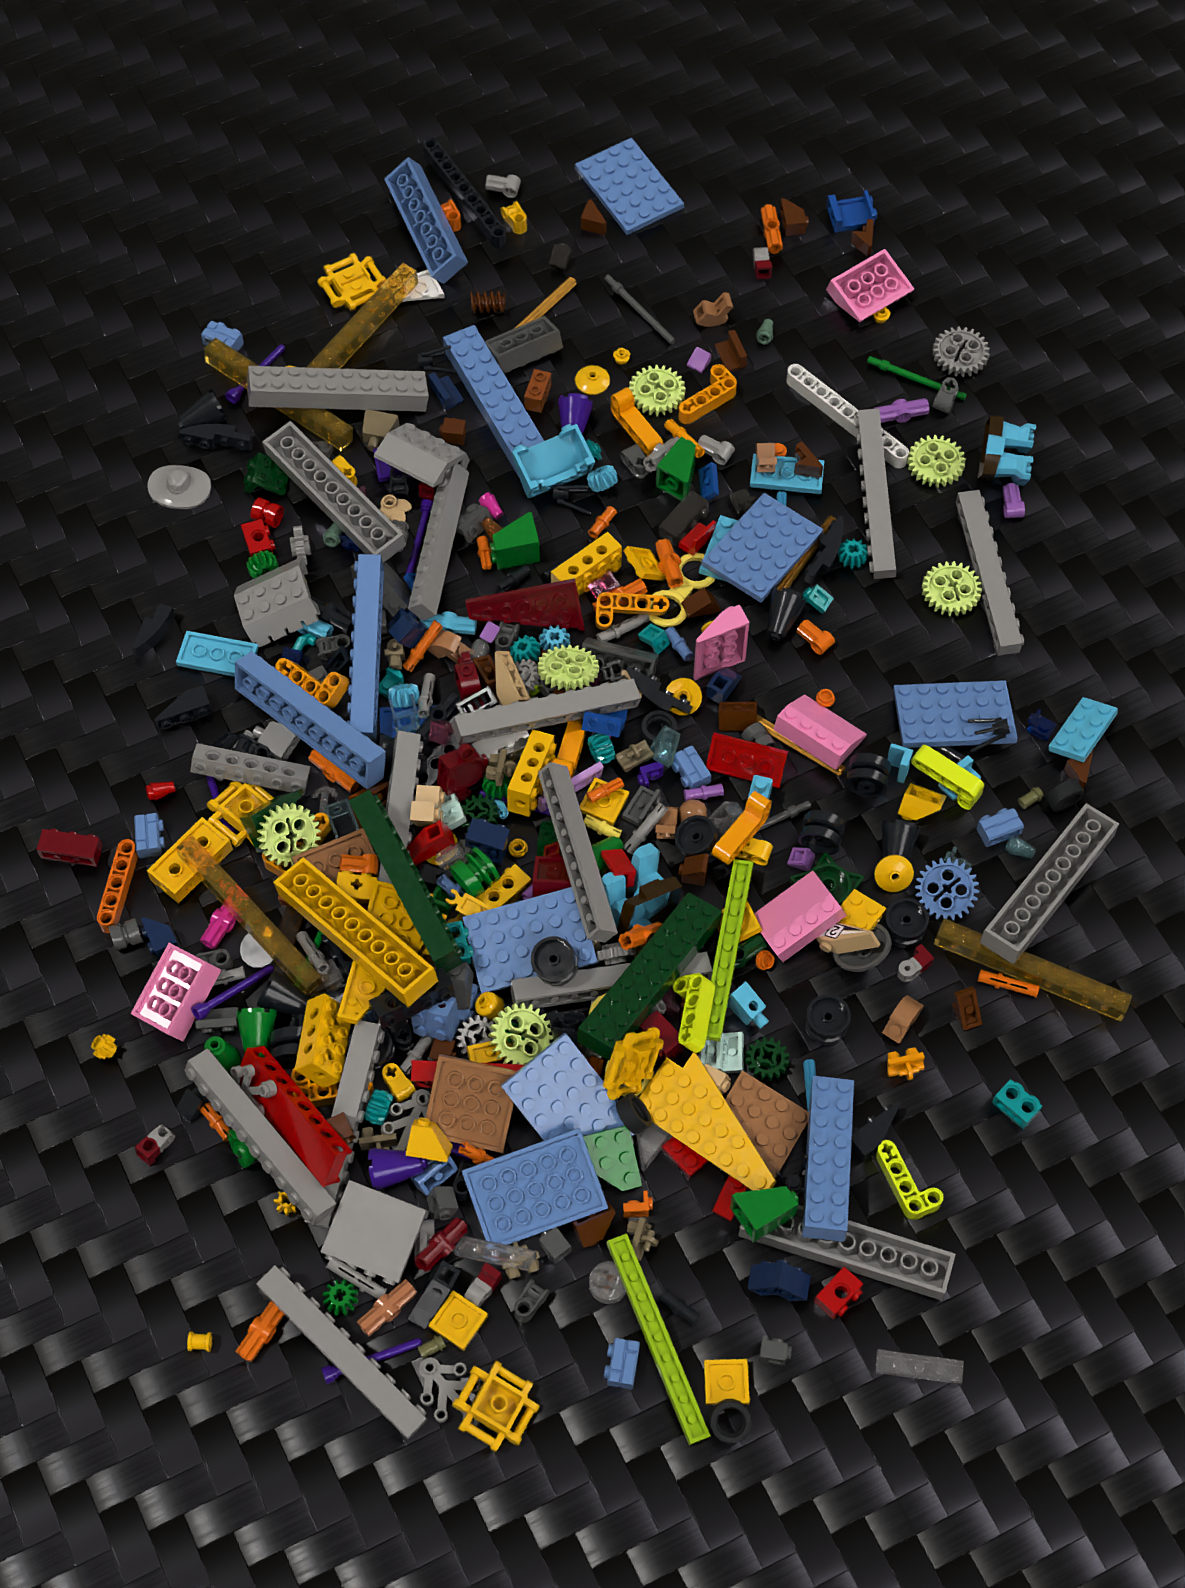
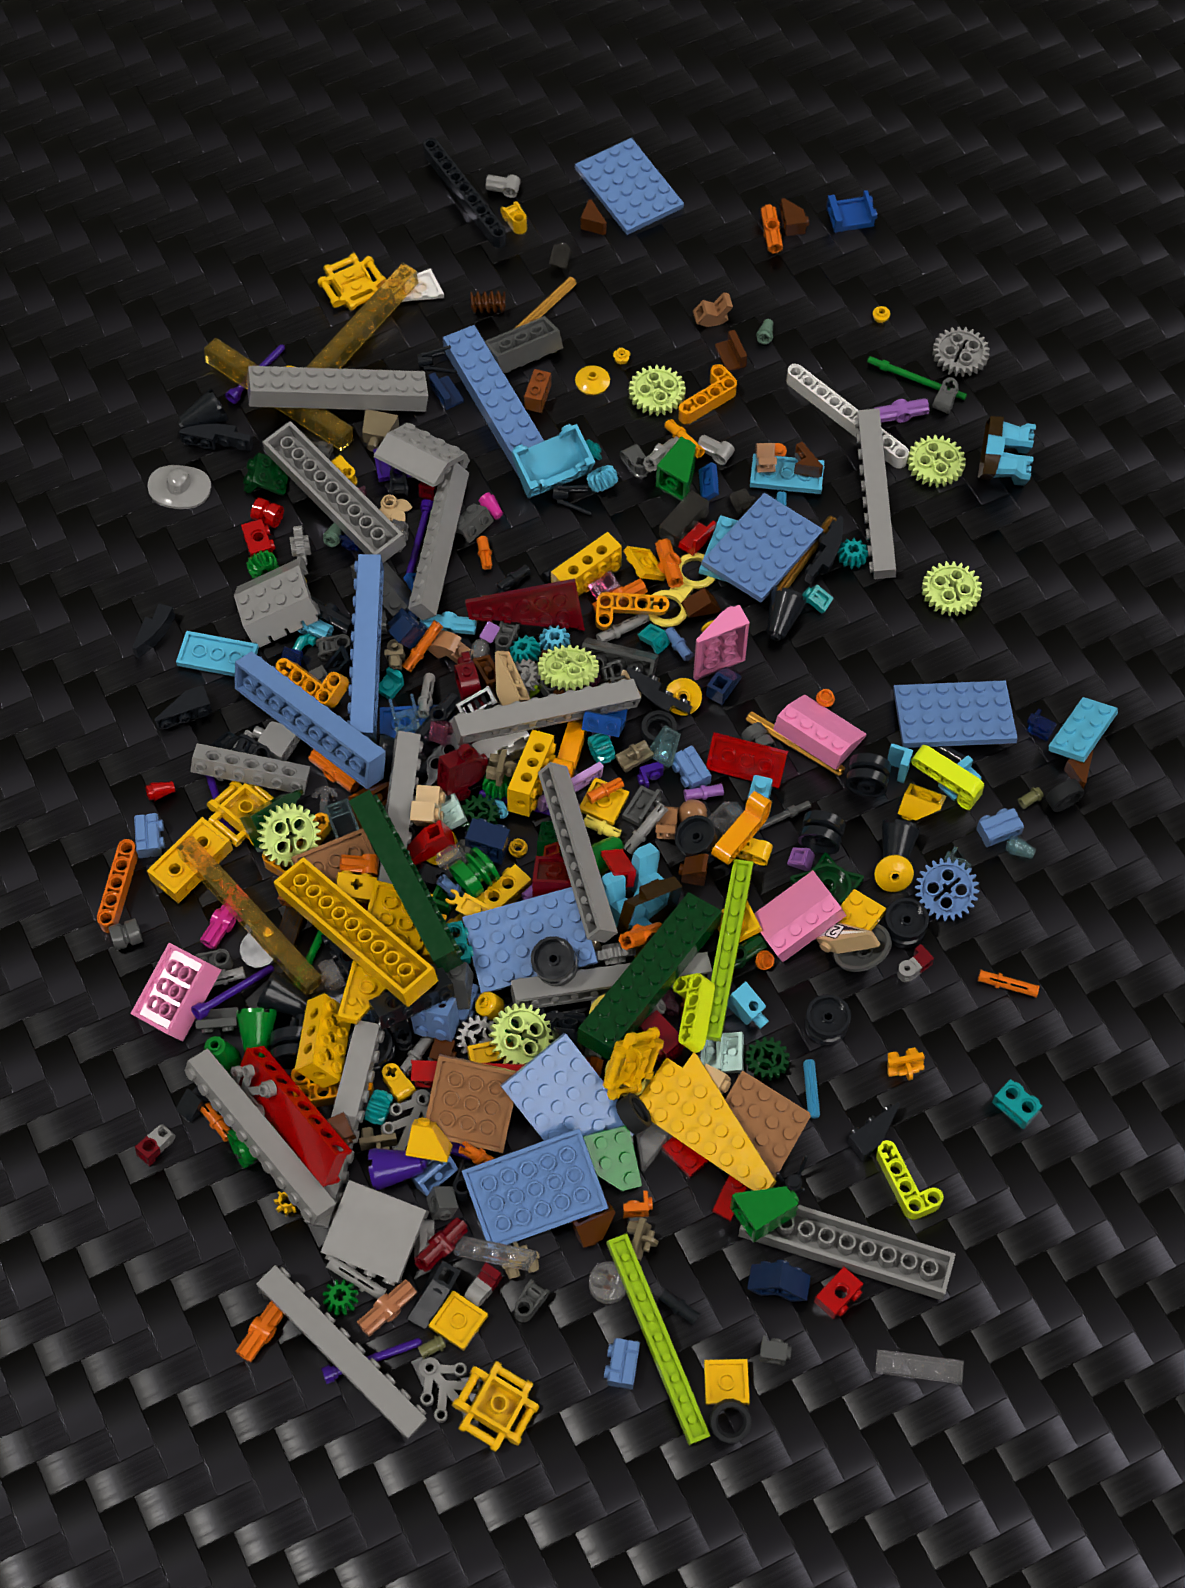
(69, 847): dark red brick -> none
(104, 1046): yellow gear -> none
(158, 934): dark blue slope -> none
(199, 1341): yellow bush -> none
(230, 337): medium blue brick -> none
(314, 955): light grey pin -> none
(401, 695): medium azure gear -> none
(426, 220): medium blue brick -> none
(452, 215): orange piece -> none
(453, 430): reddish brown brick -> none
(491, 527): clear orange cone -> none
(516, 544): green slope -> none
(554, 1244): dark grey brick -> none
(574, 410): dark purple cone -> none
(602, 522): orange pin -> none
(618, 288): dark grey bar -> none
(633, 421): light orange beam -> none
(699, 360): medium lavender slope -> none
(737, 715): reddish brown panel -> none
(762, 262): leg -> none
(818, 640): orange piece -> none
(828, 1159): medium blue brick -> none
(863, 239): reddish brown slope -> none
(869, 286): bright pink slope -> none
(902, 1018): medium nougat brick -> none
(967, 1008): reddish brown slope -> none
(988, 568): light grey brick -> none
(999, 727): black plant -> none
(1013, 505): medium lavender piece -> none
(1036, 971): clear yellow brick -> none
(1049, 883): light grey brick -> none

